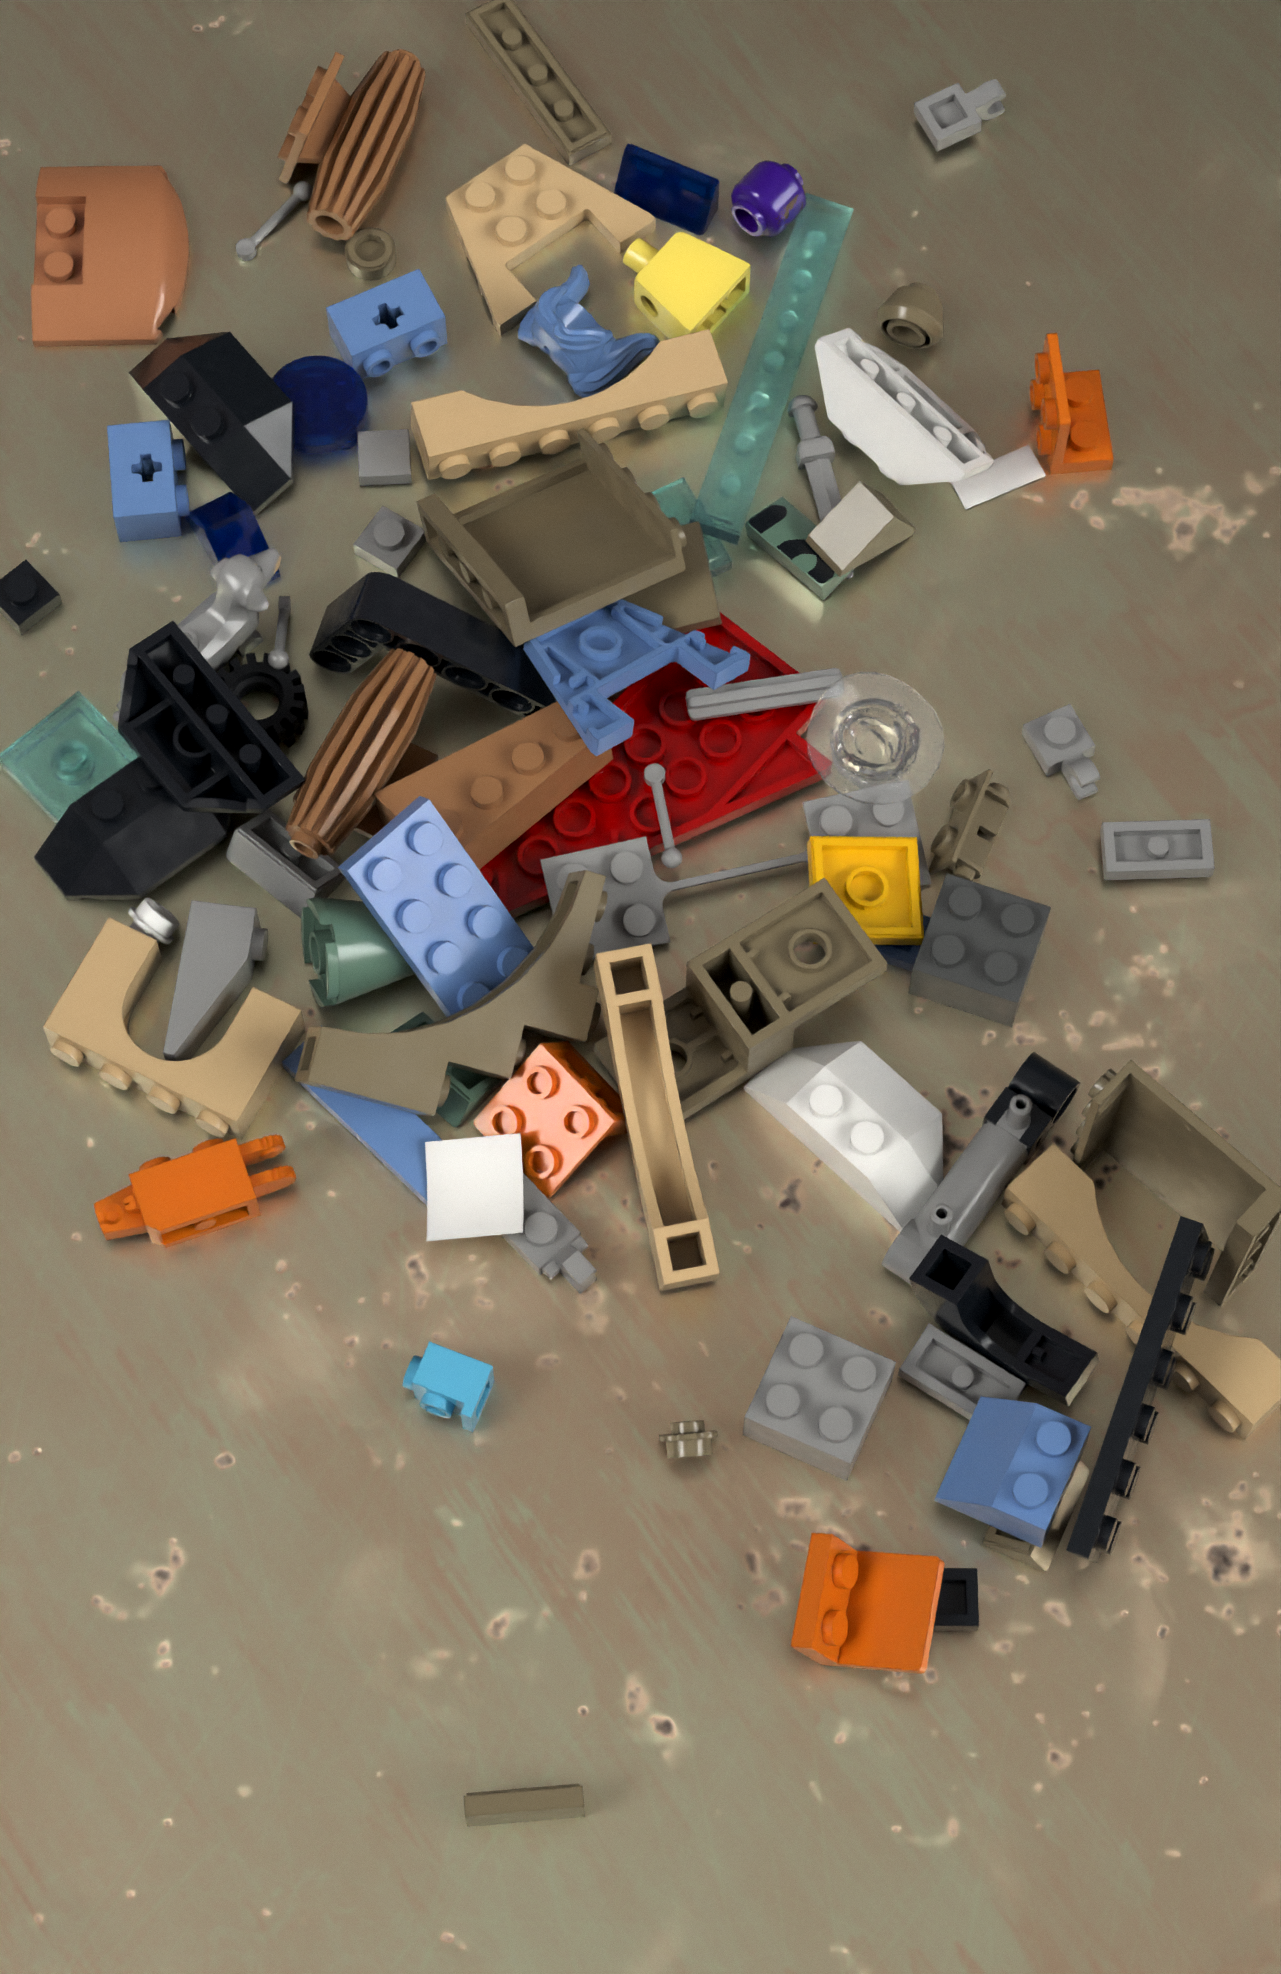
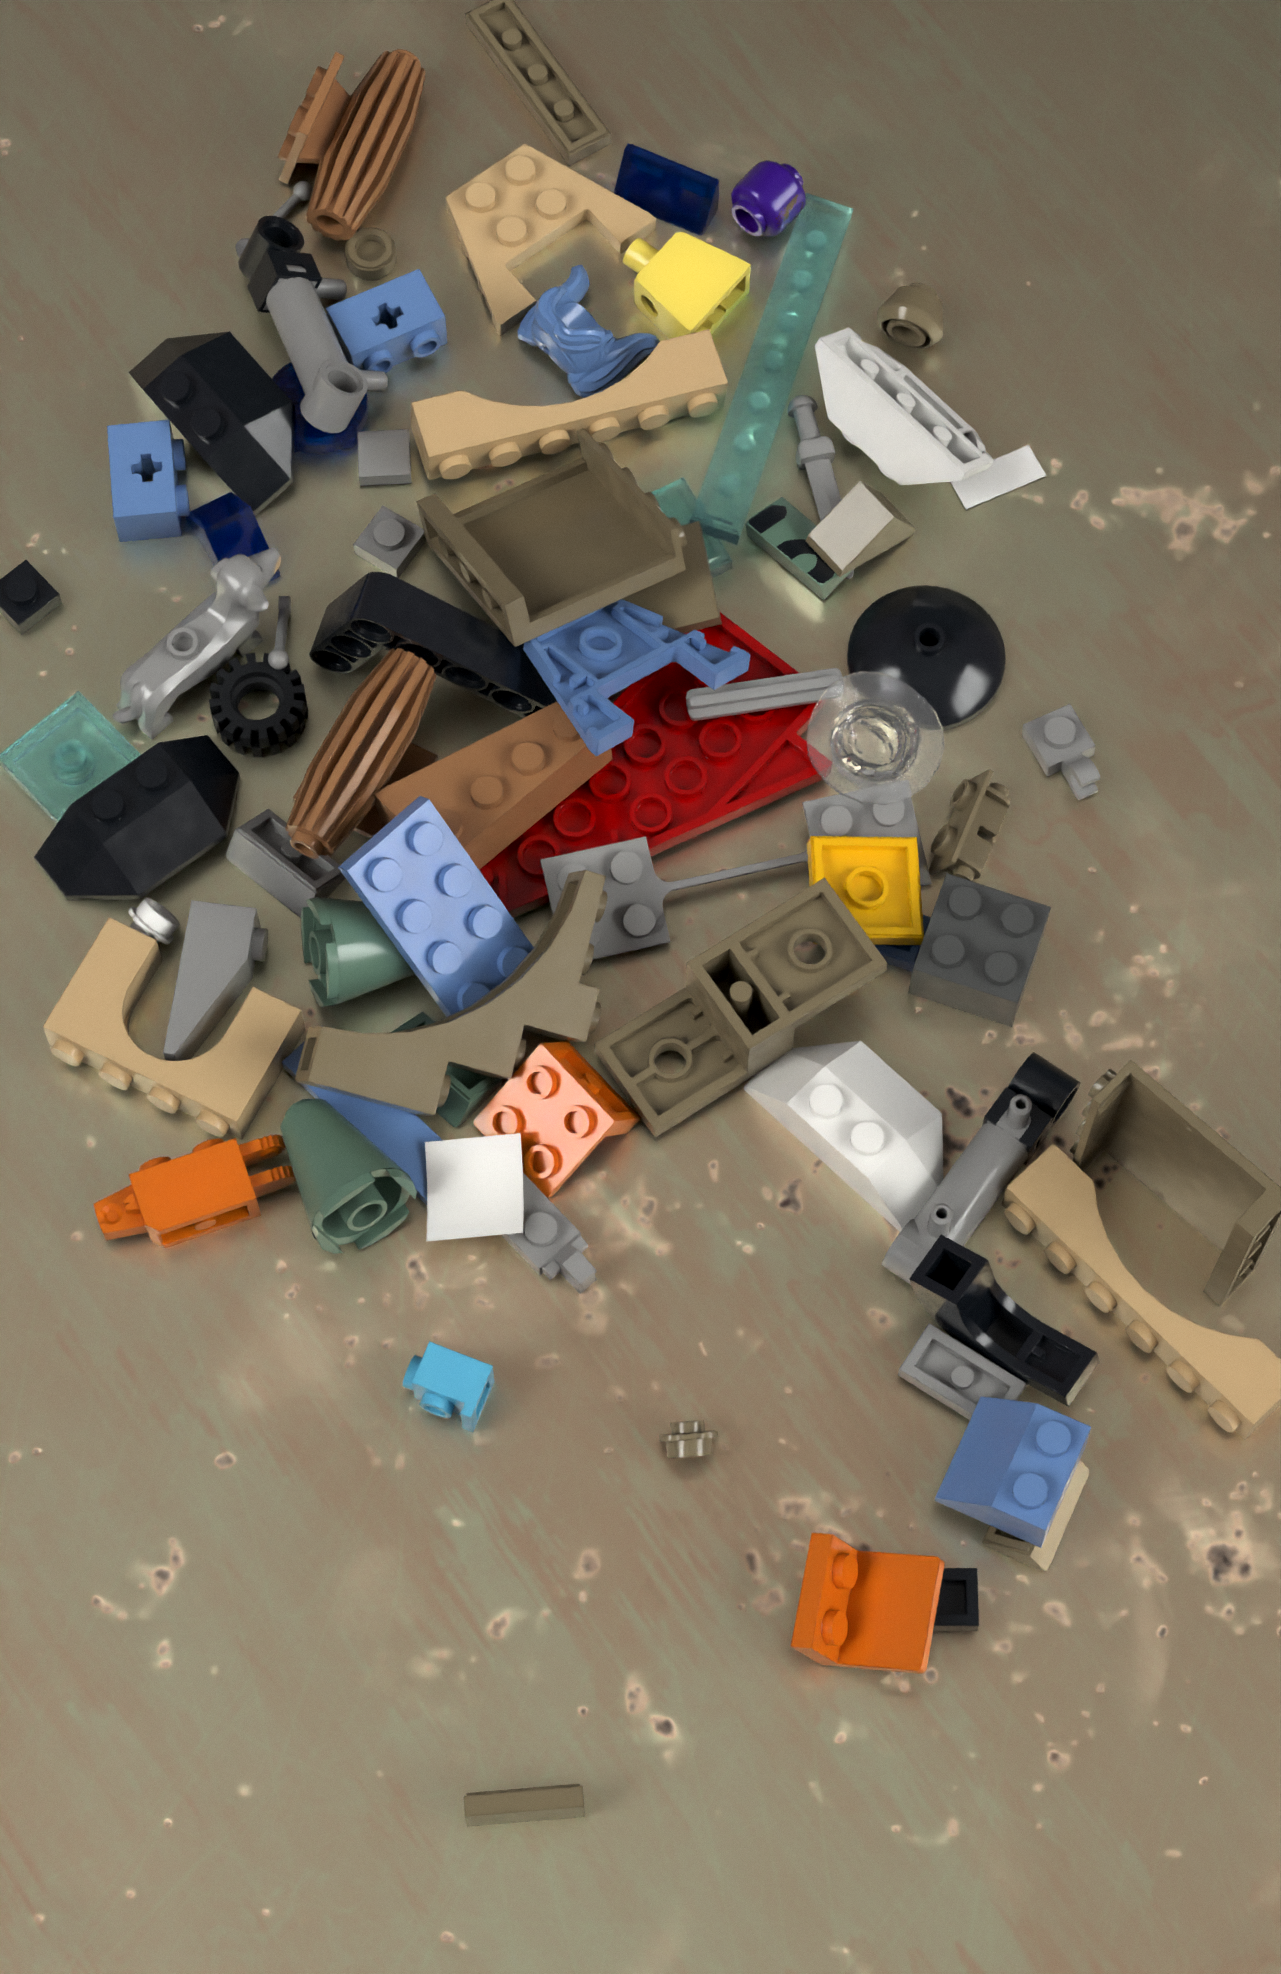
(106, 255): nougat slope -> none
(198, 731): black wedge -> none
(290, 290): none -> light grey piece
(343, 1177): none -> sand green cone
(654, 1117): tan arch -> none
(655, 776): light grey hinge -> none
(818, 1398): light grey brick -> none
(954, 116): light grey plate -> none
(957, 673): none -> black dish
(1072, 414): orange bracket -> none
(1149, 1368): black plate -> none
(1157, 849): light grey plate -> none

